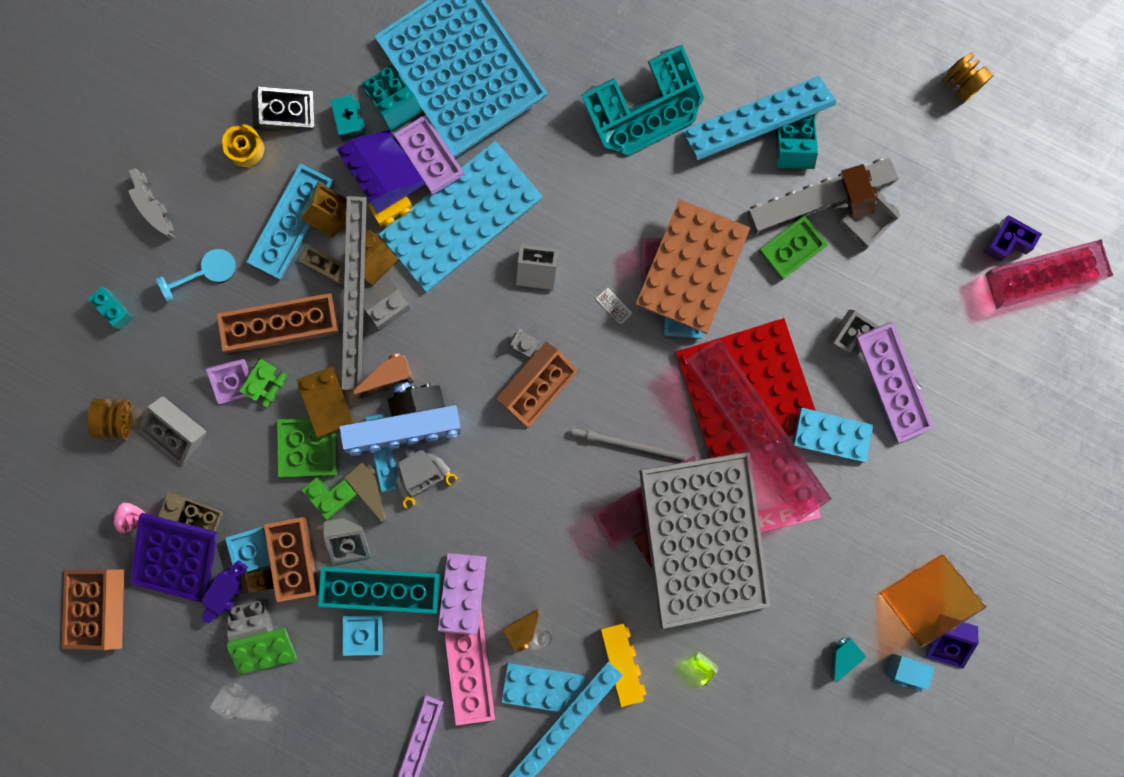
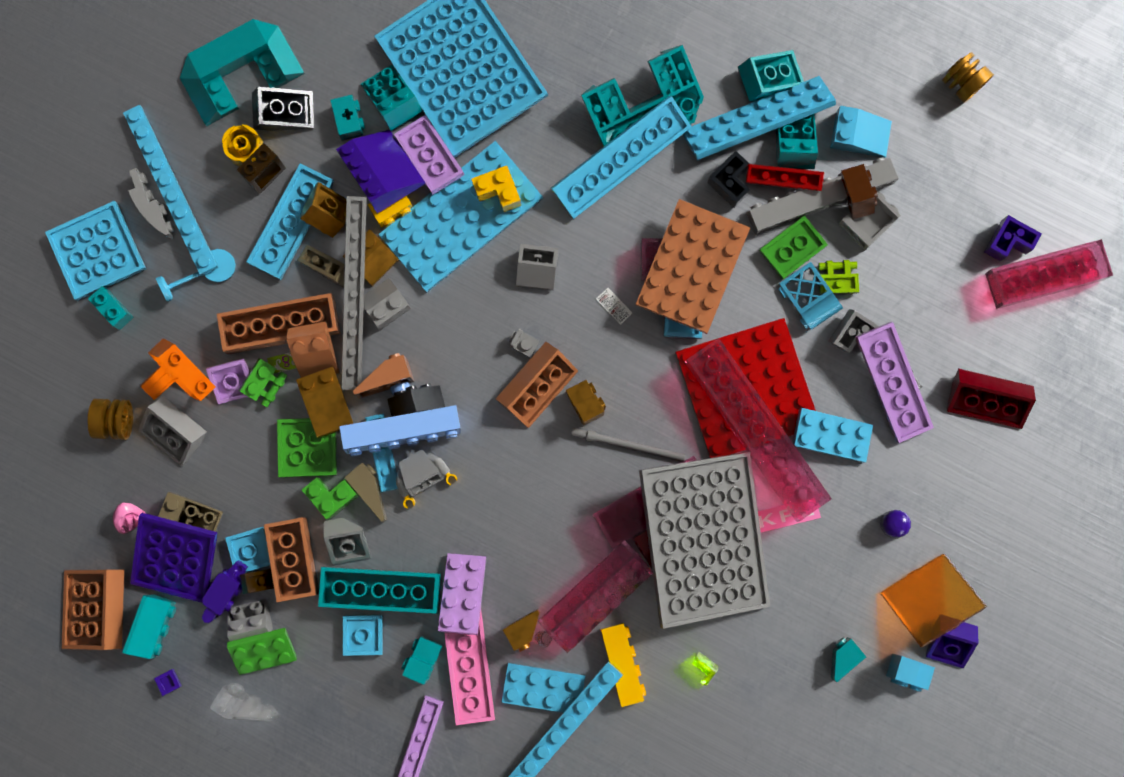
(95, 250): none -> medium azure plate
(149, 627): none -> teal slope
(167, 682): none -> dark purple plate
(170, 190): none -> medium azure plate
(176, 368): none -> orange piece
(229, 52): none -> teal slope
(263, 170): none -> dark brown window
(282, 362): none -> lime sticker
(311, 348): none -> nougat slope
(421, 663): none -> teal brick
(497, 183): none -> yellow brick
(585, 402): none -> pearl gold brick
(595, 596): none -> clear pink brick
(621, 157): none -> medium azure plate
(726, 180): none -> black brick
(770, 74): none -> teal slope
(785, 177): none -> red slope
(817, 310): none -> medium azure piece
(840, 283): none -> lime plate
(860, 132): none -> medium azure slope
(895, 524): none -> dark purple helmet
(991, 398): none -> dark red slope

